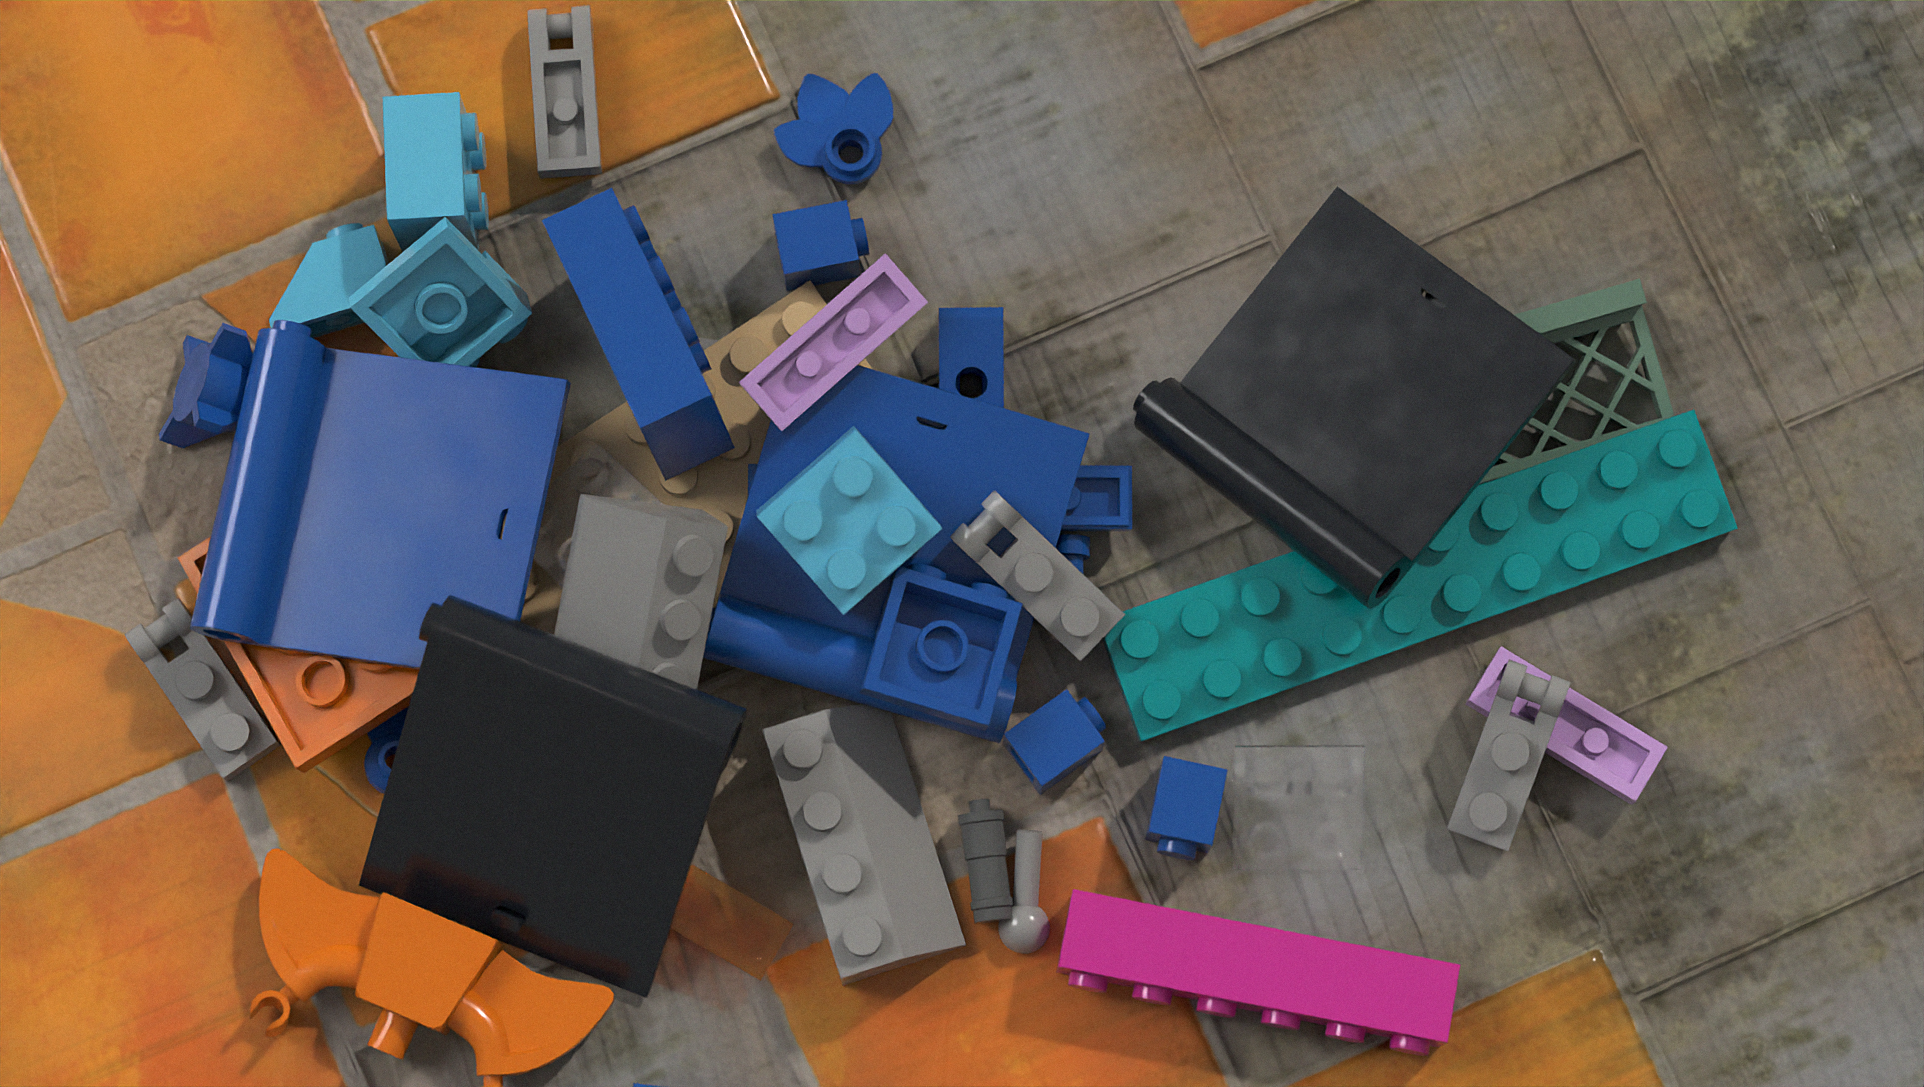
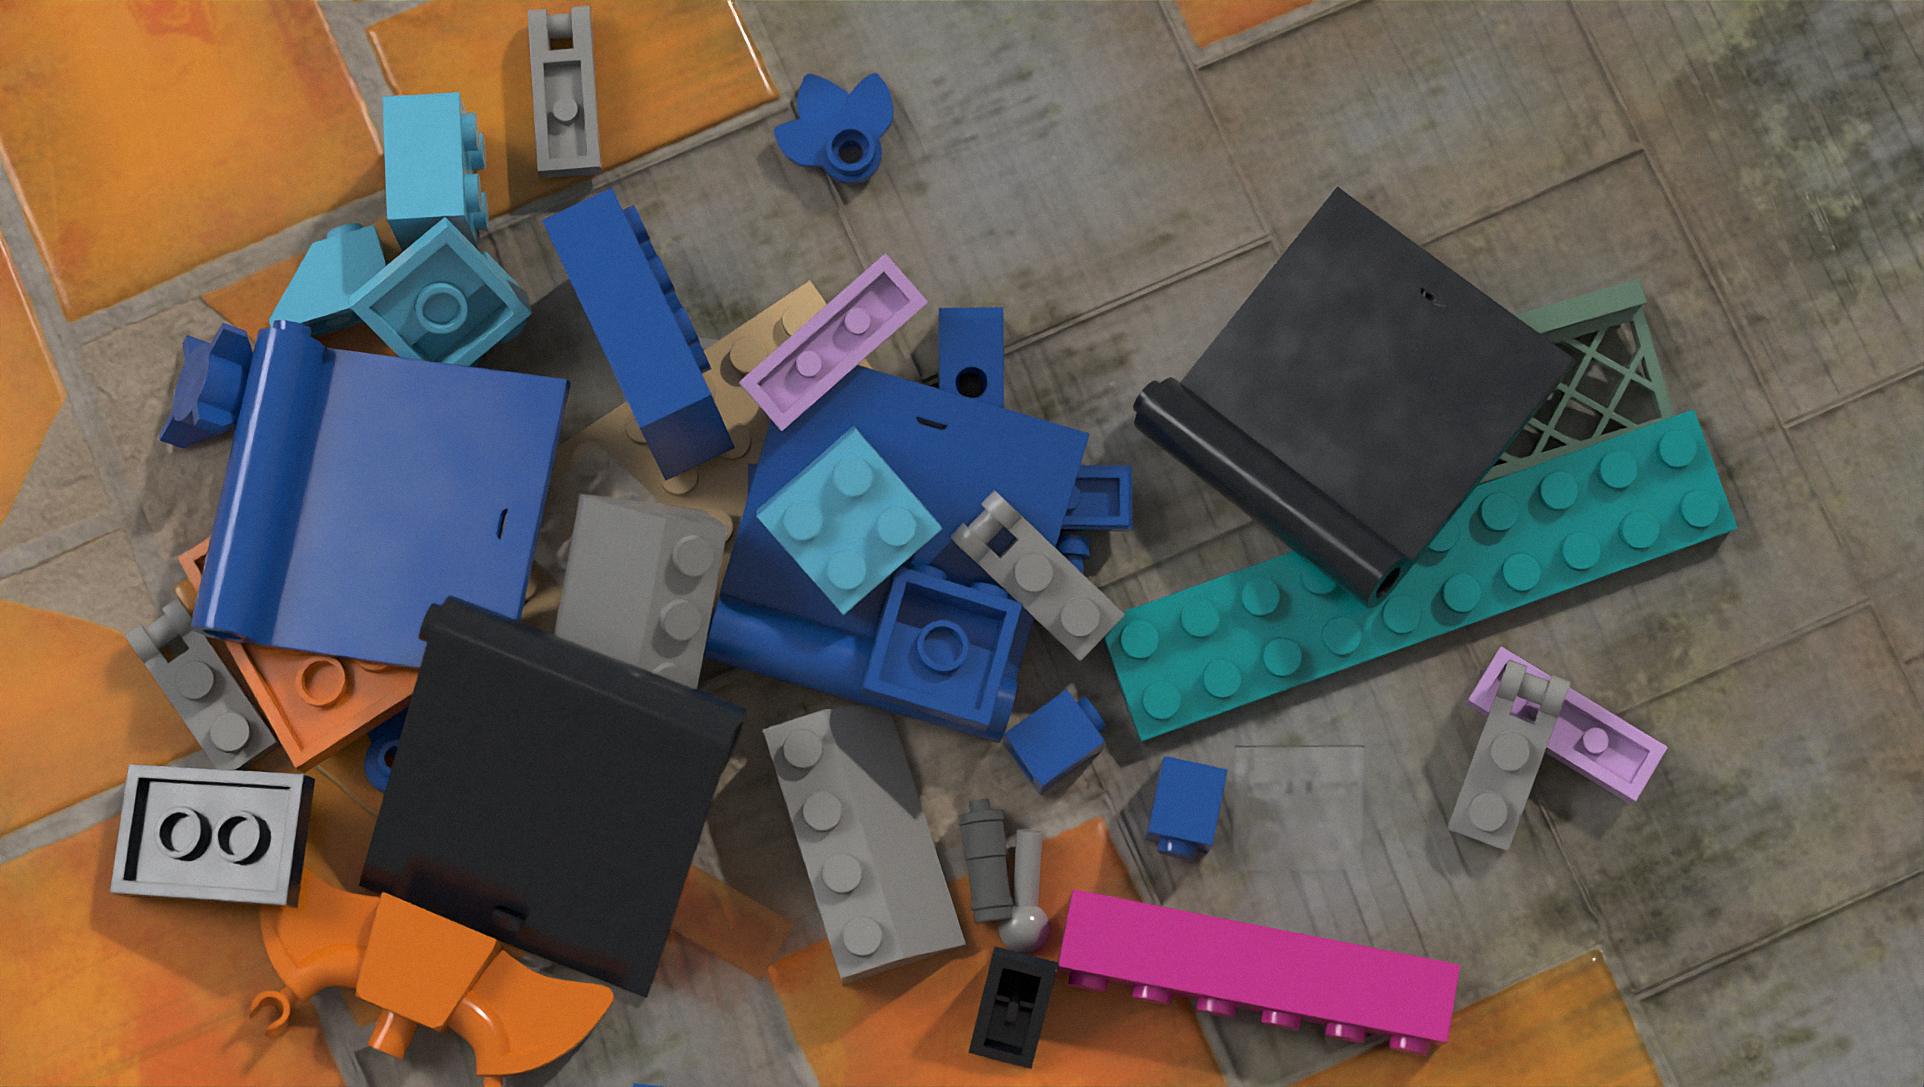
(213, 835): none -> plate
(819, 244): blue brick -> none
(1013, 1007): none -> black slope

